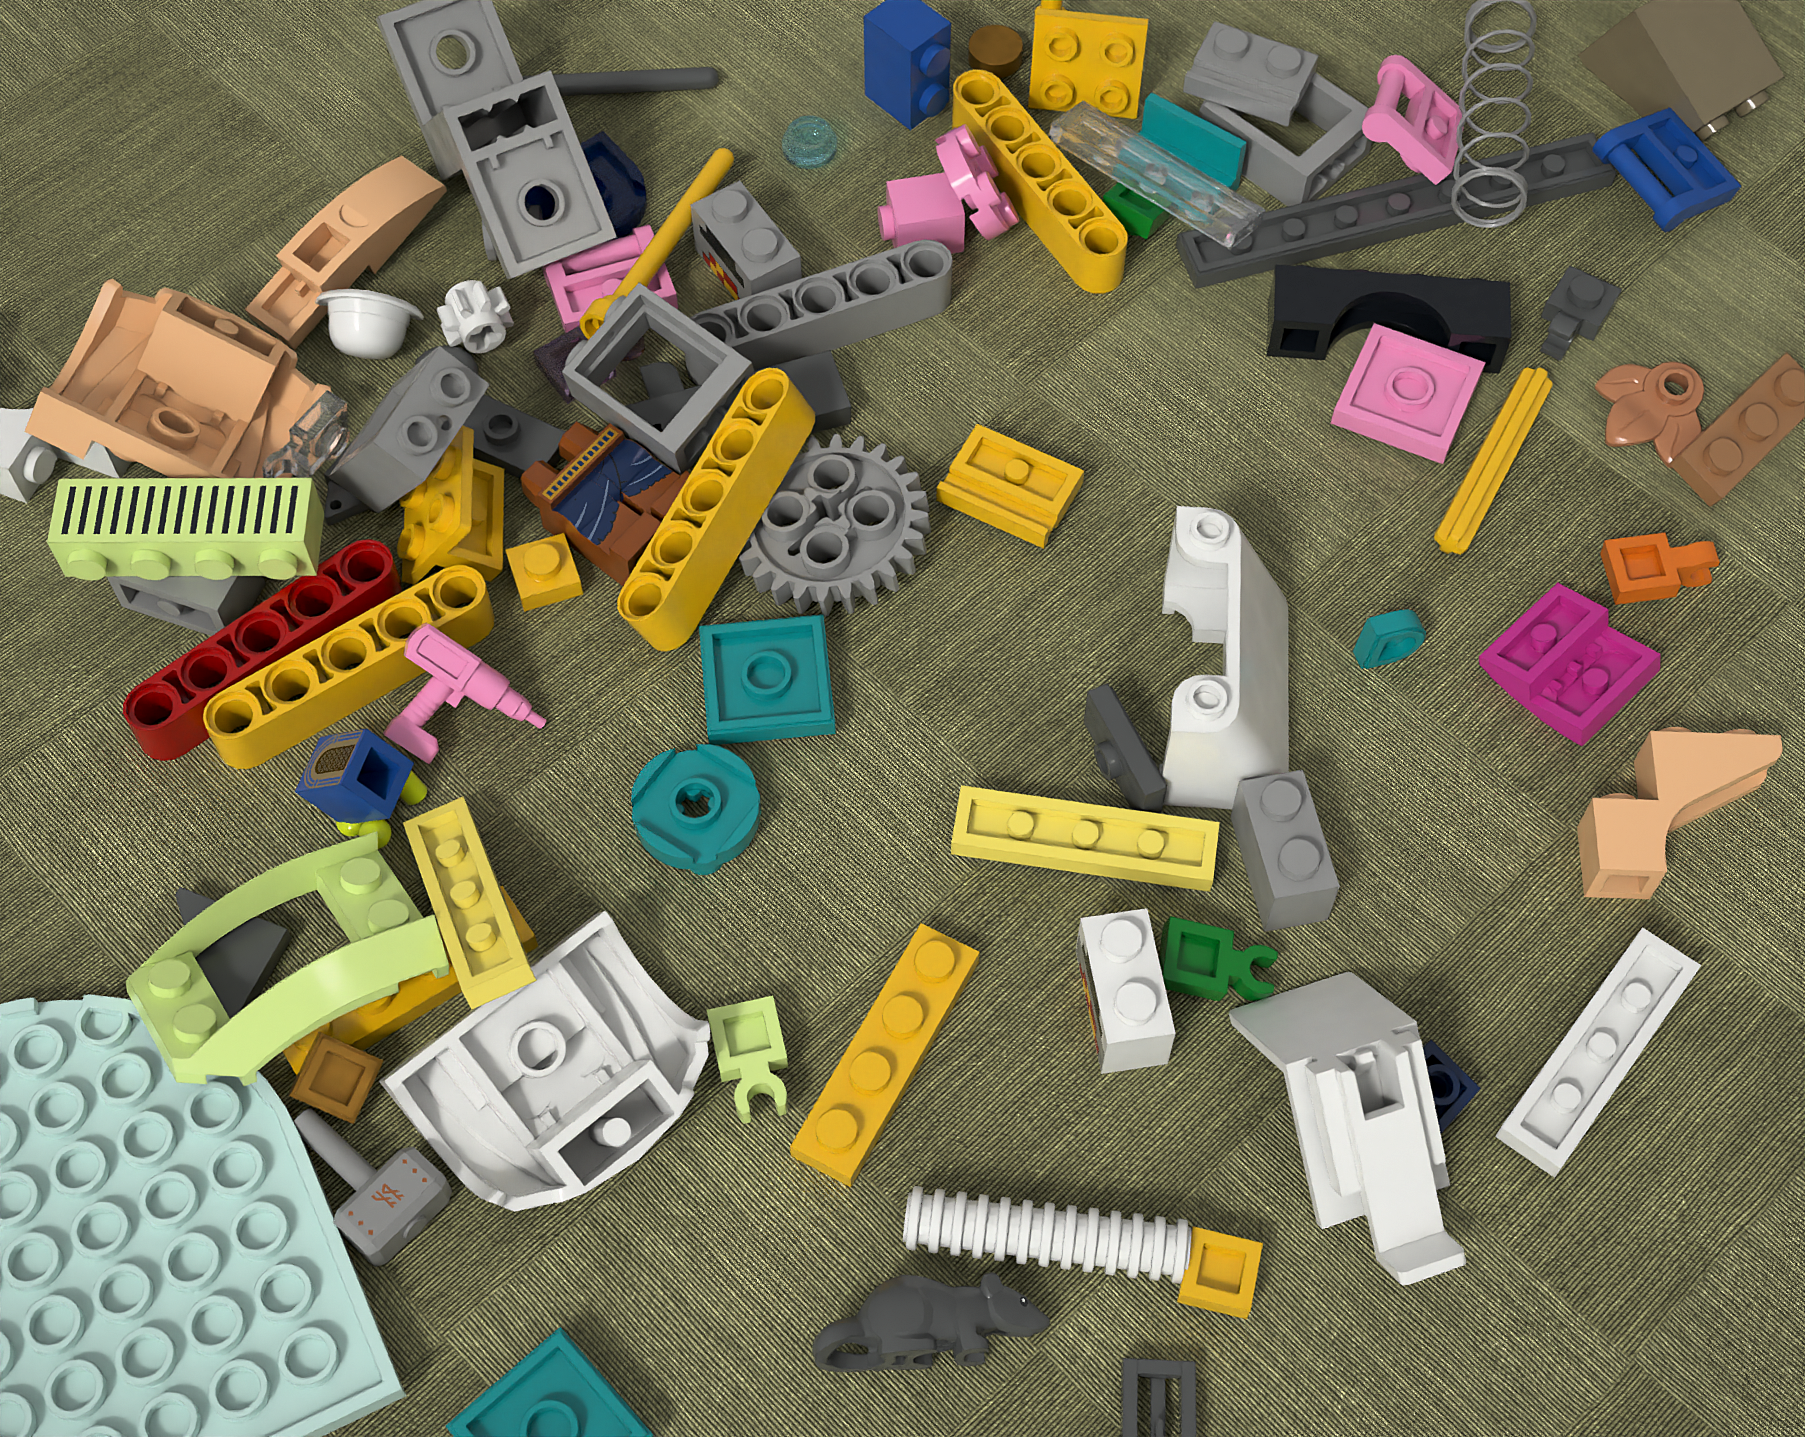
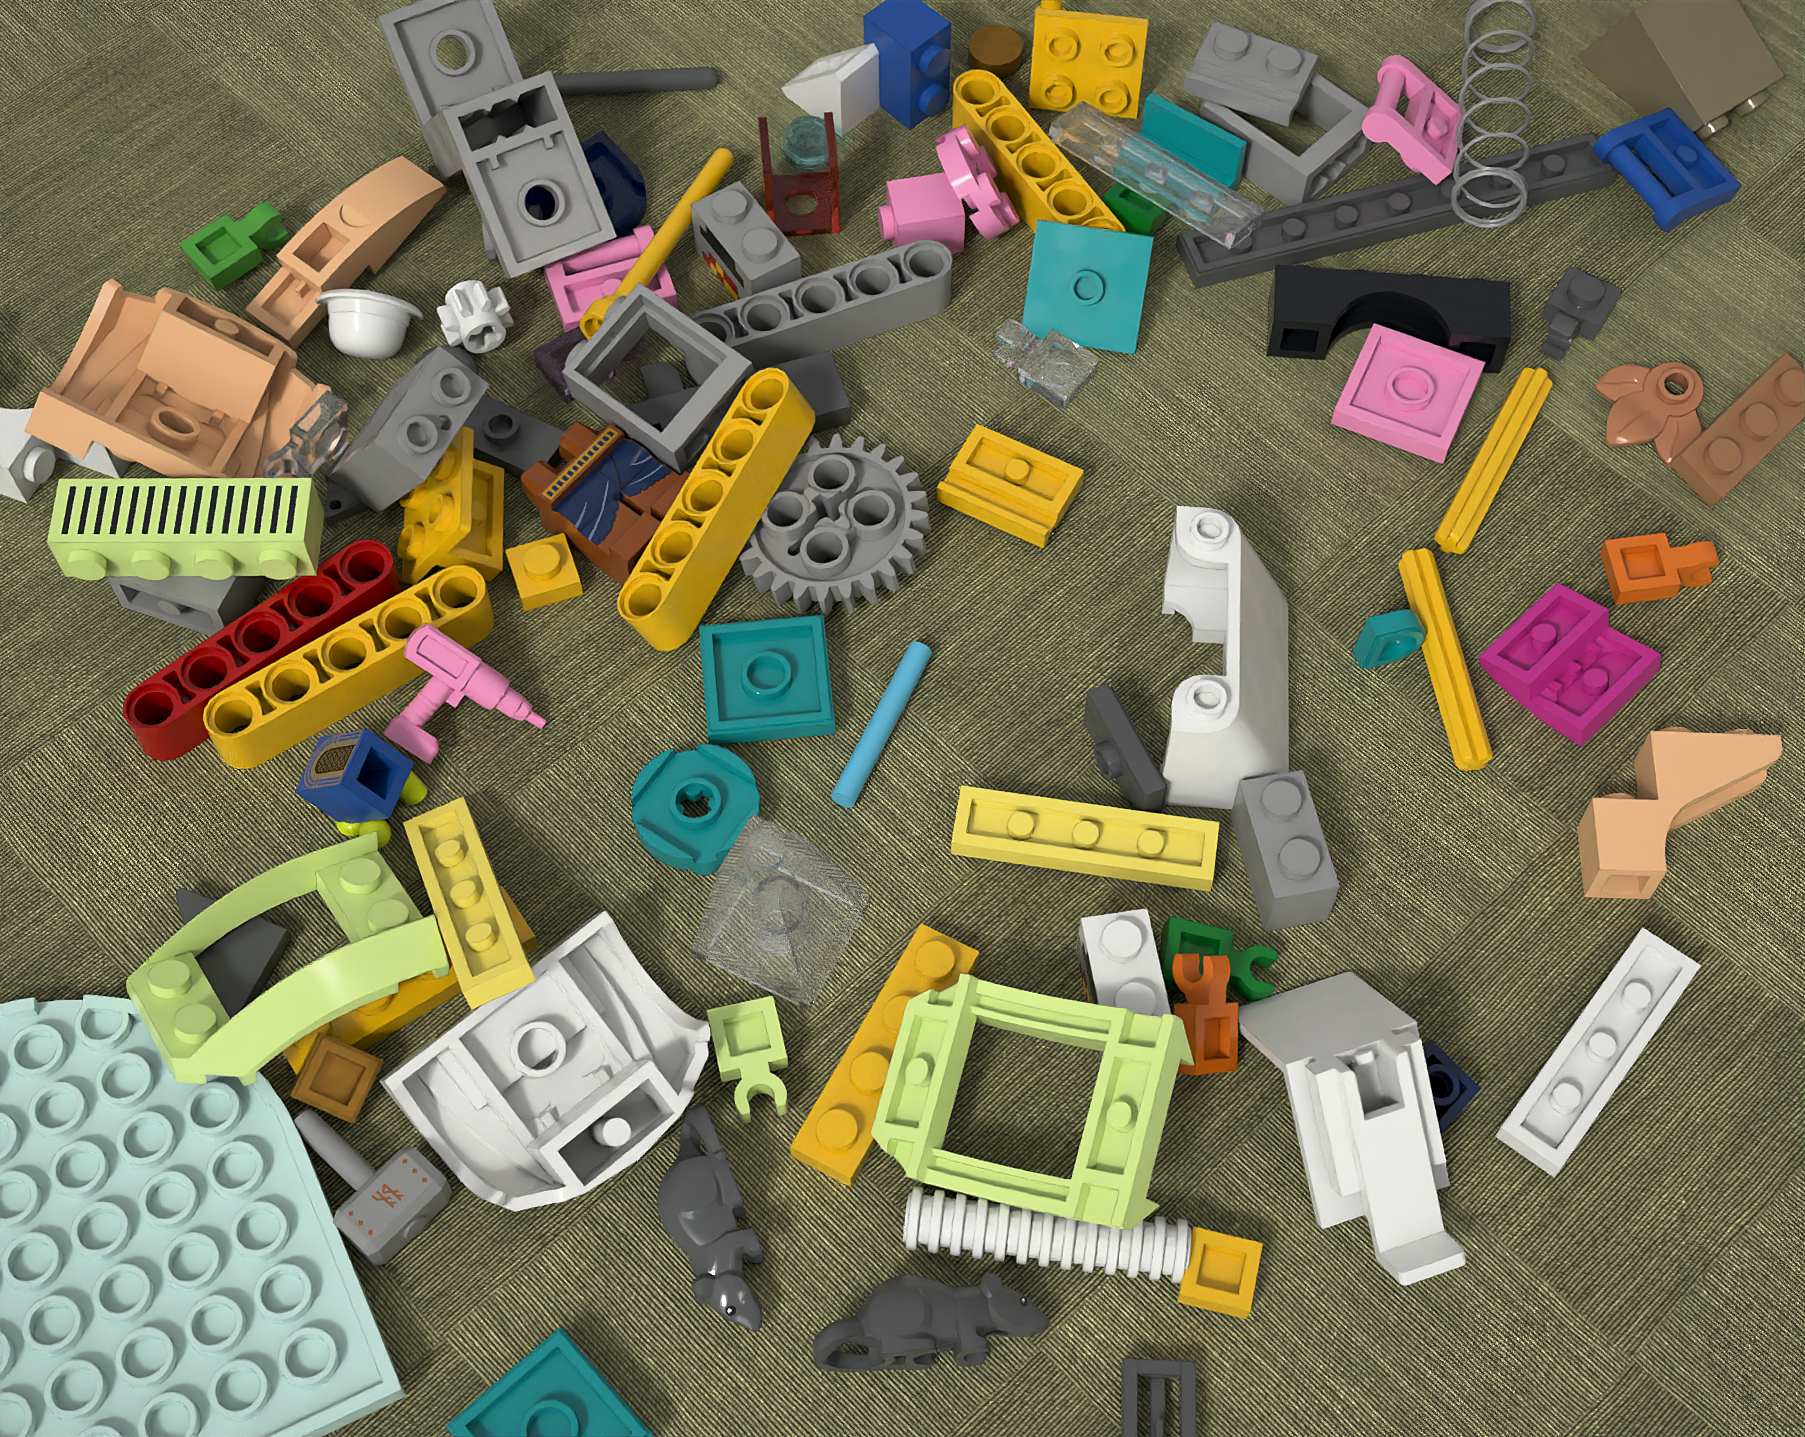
(231, 249): none -> bright green plate
(699, 1213): none -> dark grey animal
(779, 913): none -> clear slope
(820, 186): none -> clear red piece
(839, 84): none -> white slope
(881, 724): none -> medium azure bar
(1049, 366): none -> clear plate
(1087, 284): none -> teal plate
(1122, 1119): none -> yellowish green wedge
(1207, 1016): none -> orange plate
(1445, 661): none -> yellow axle

